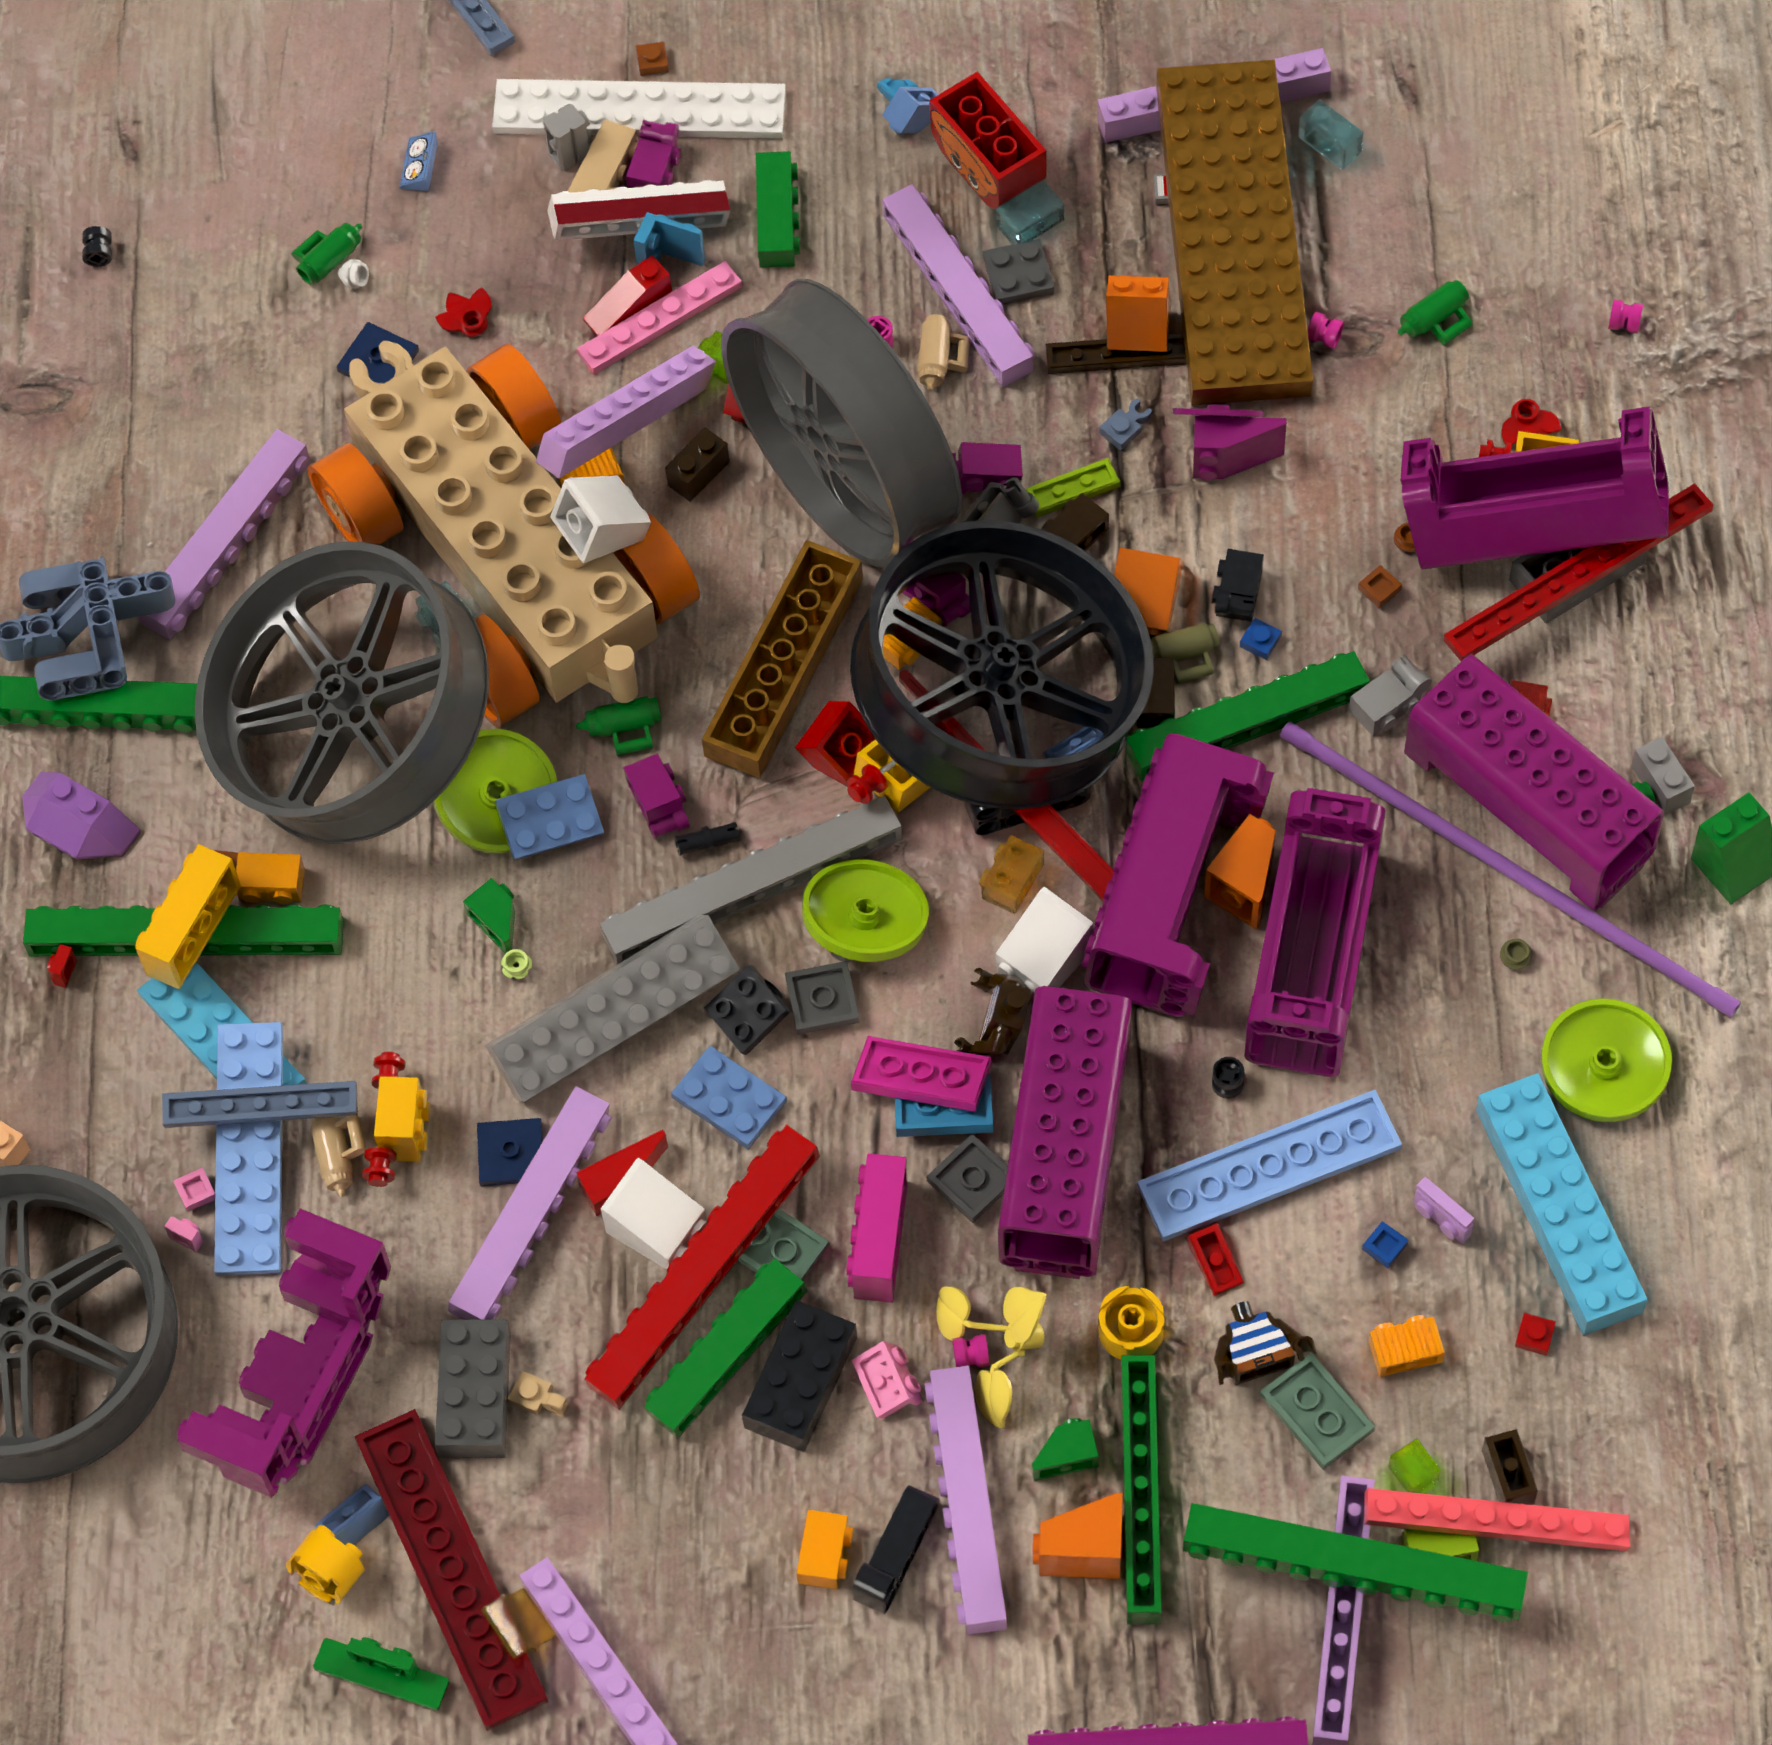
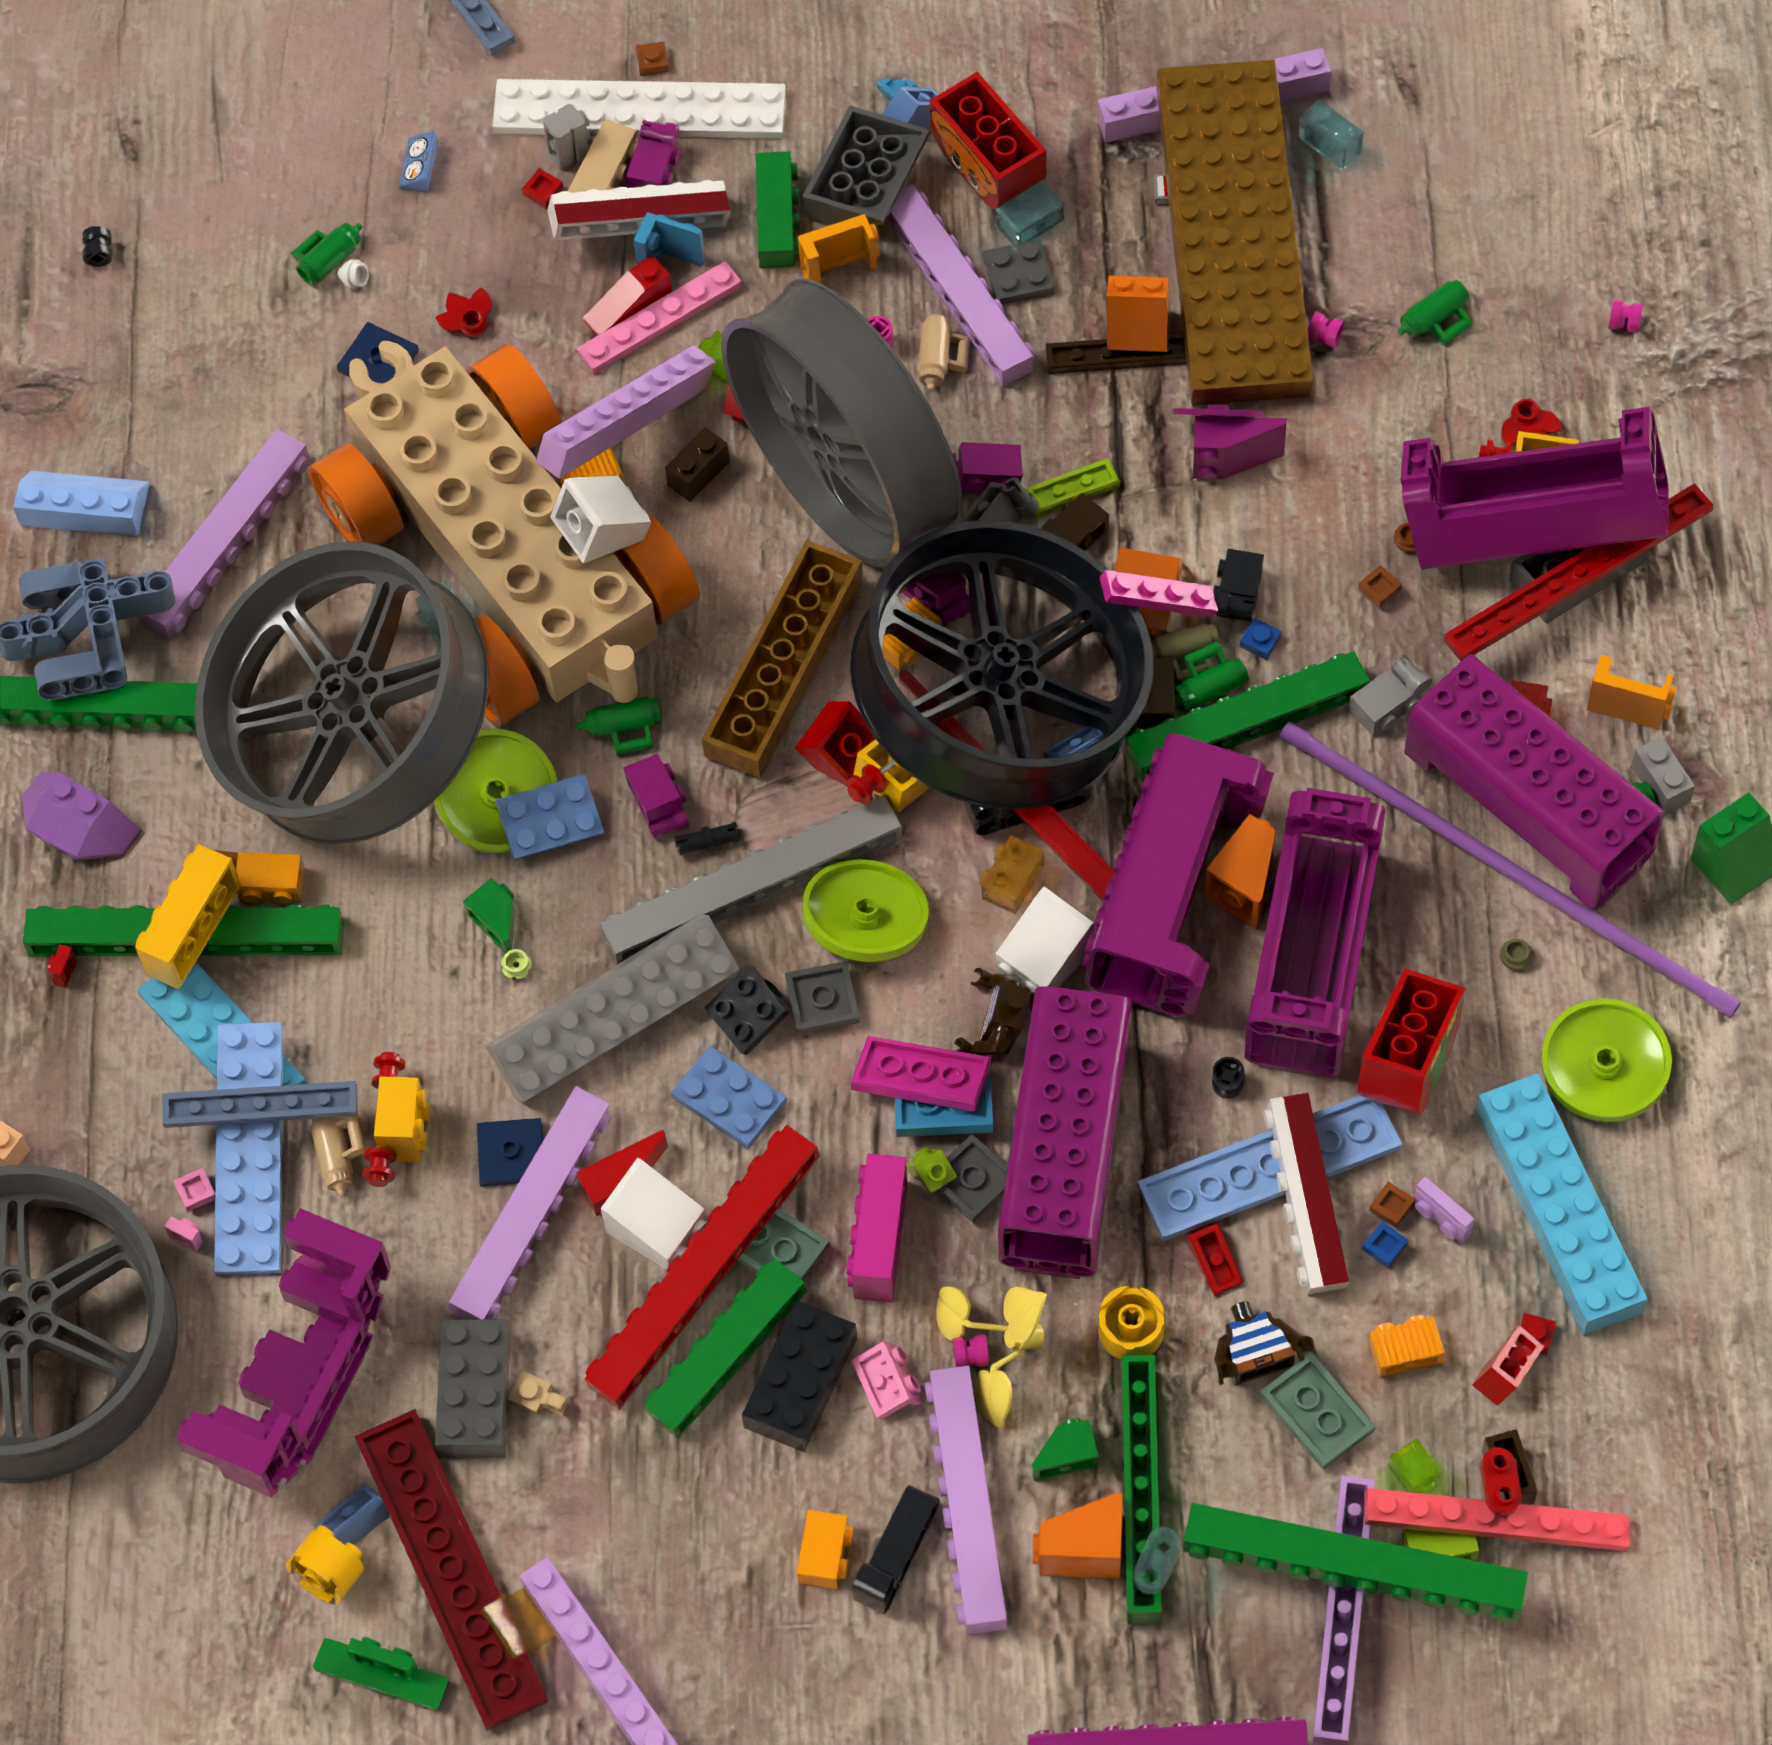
(81, 503): none -> light blue slope
(541, 187): none -> red plate
(838, 246): none -> light orange panel
(863, 168): none -> dark grey slope
(931, 1168): none -> lime bracket
(1125, 427): sand blue plate -> none
(1156, 1561): none -> clear light blue plate
(1158, 594): none -> plate
(1212, 682): none -> green piece
(1307, 1194): none -> brick
(1392, 1204): none -> dark orange plate
(1411, 1042): none -> red brick
(1500, 1479): none -> red plate
(1508, 1366): none -> red arch
(1629, 698): none -> light orange panel

